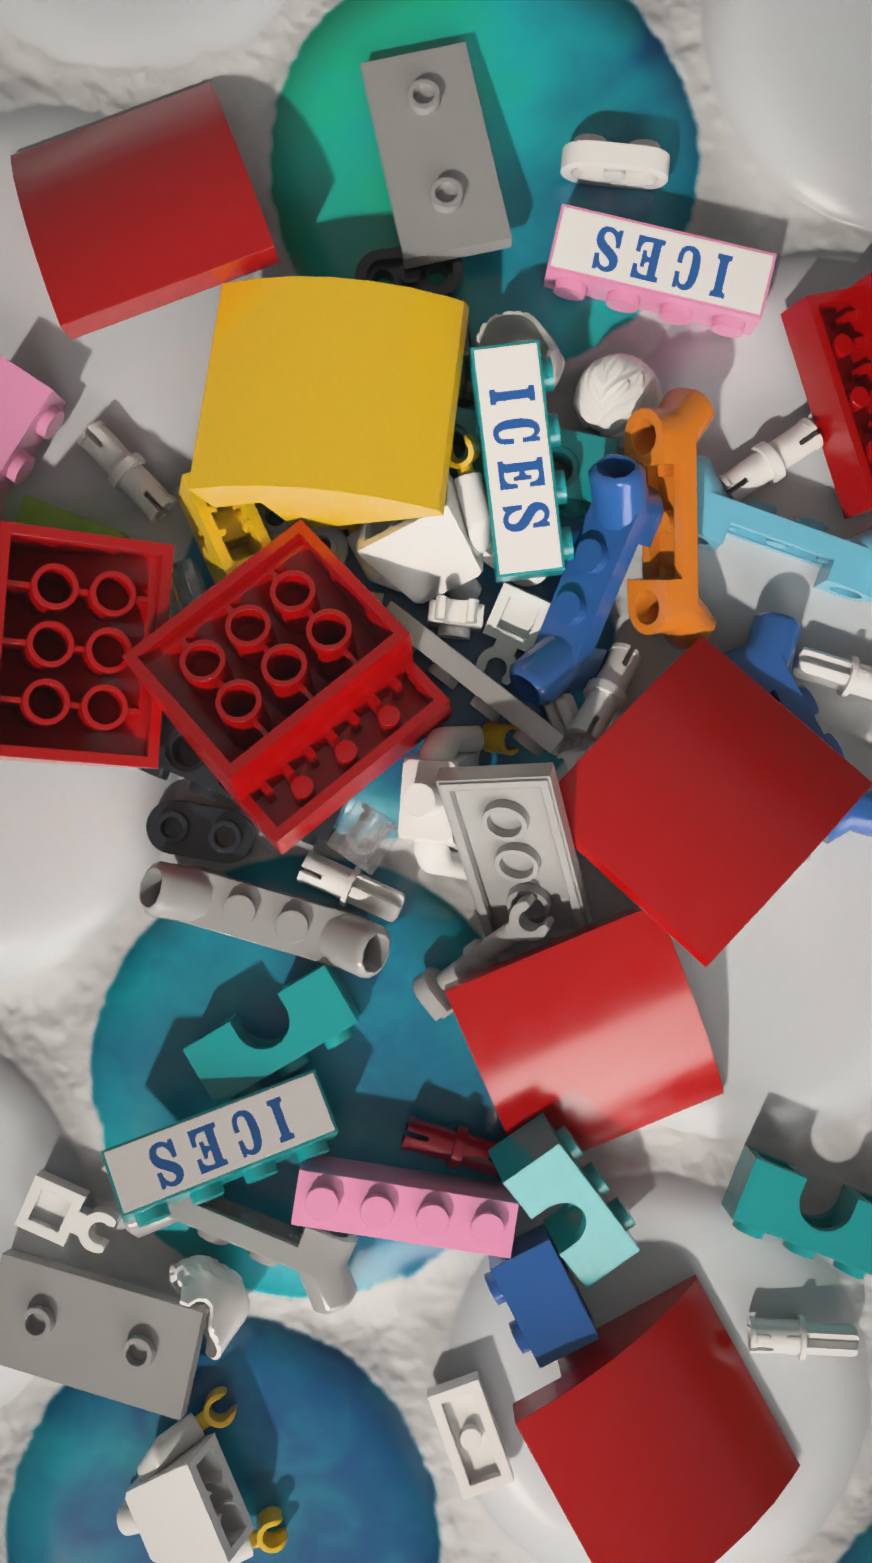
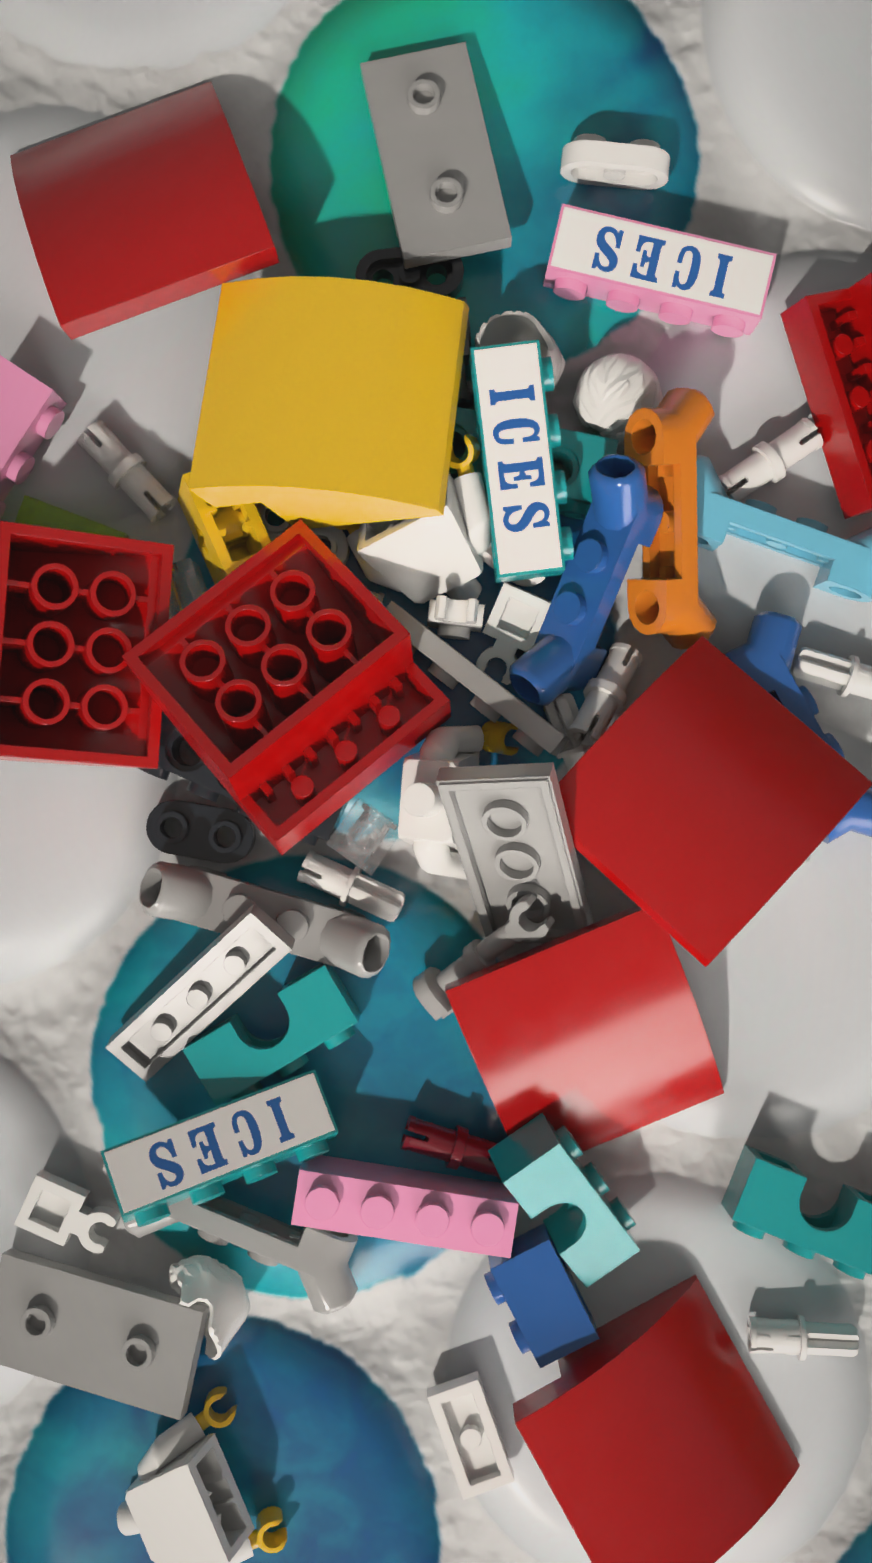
(200, 992): none -> plate

